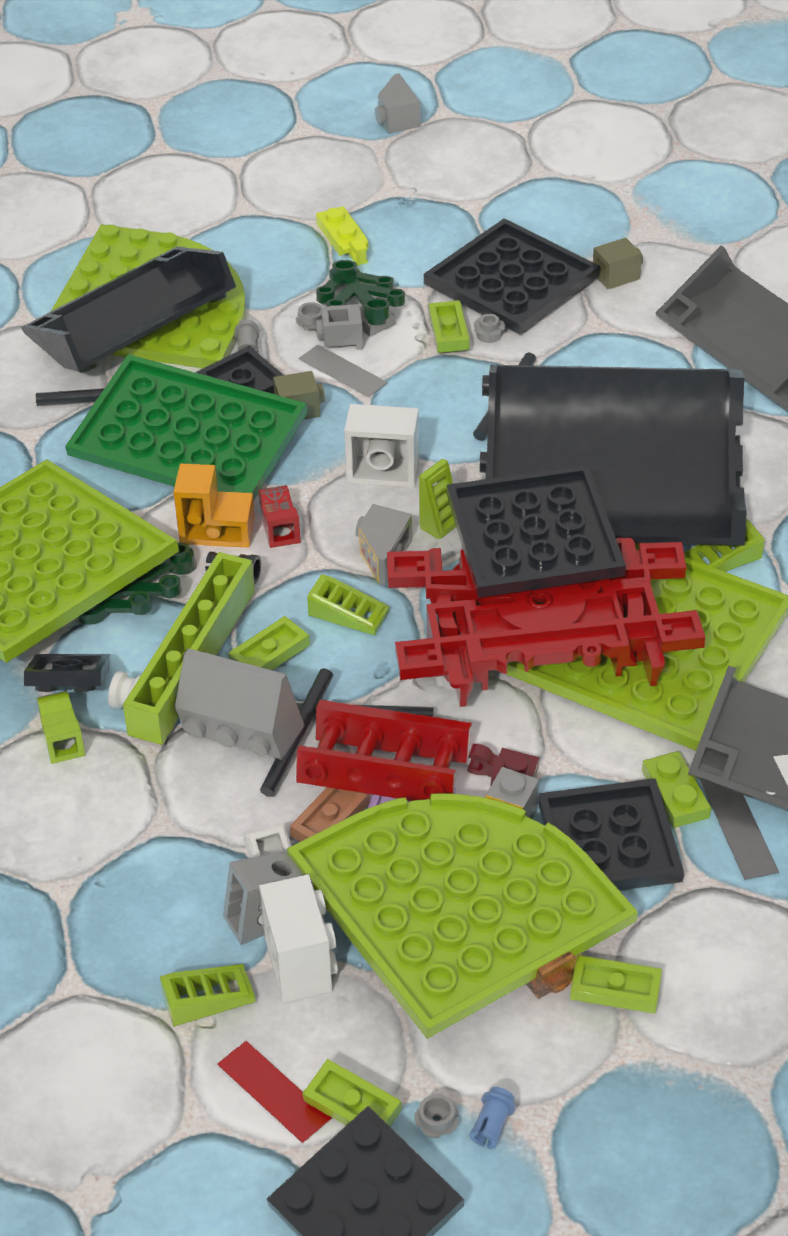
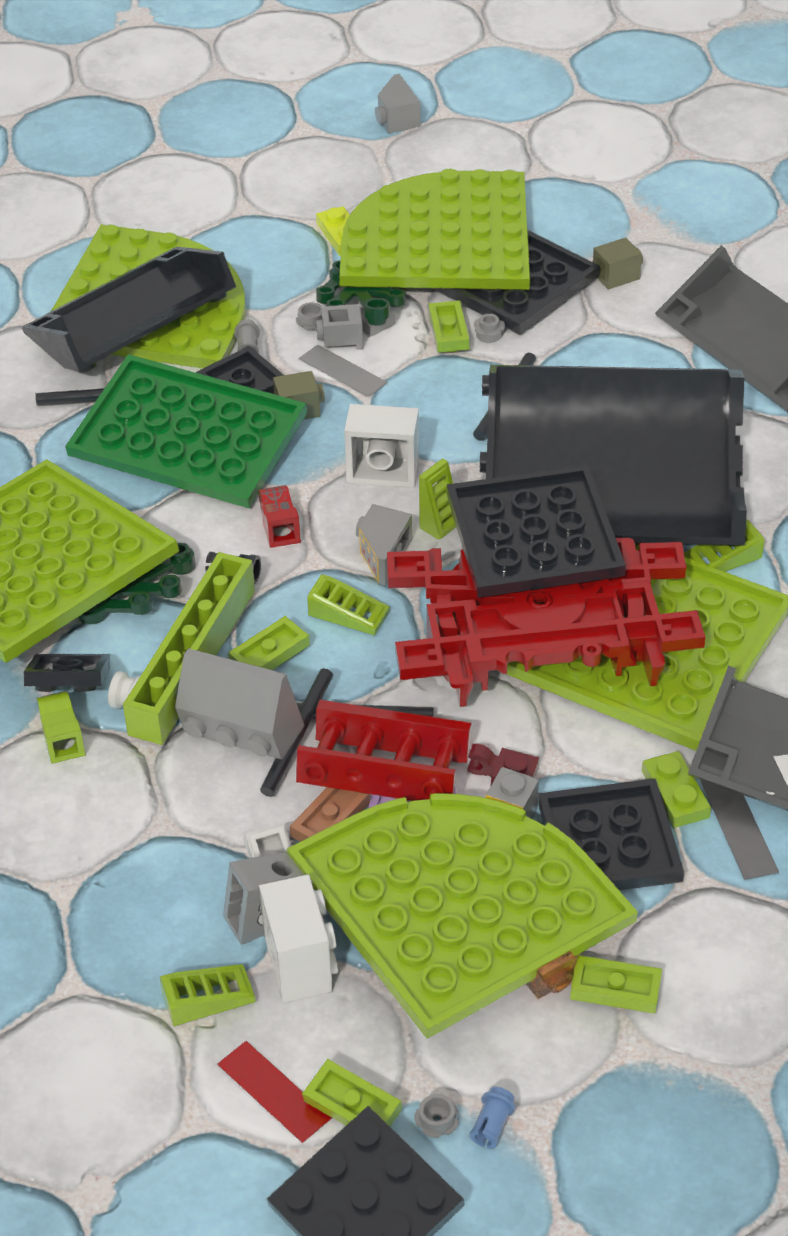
(210, 515): light orange brick -> none
(440, 233): none -> lime plate

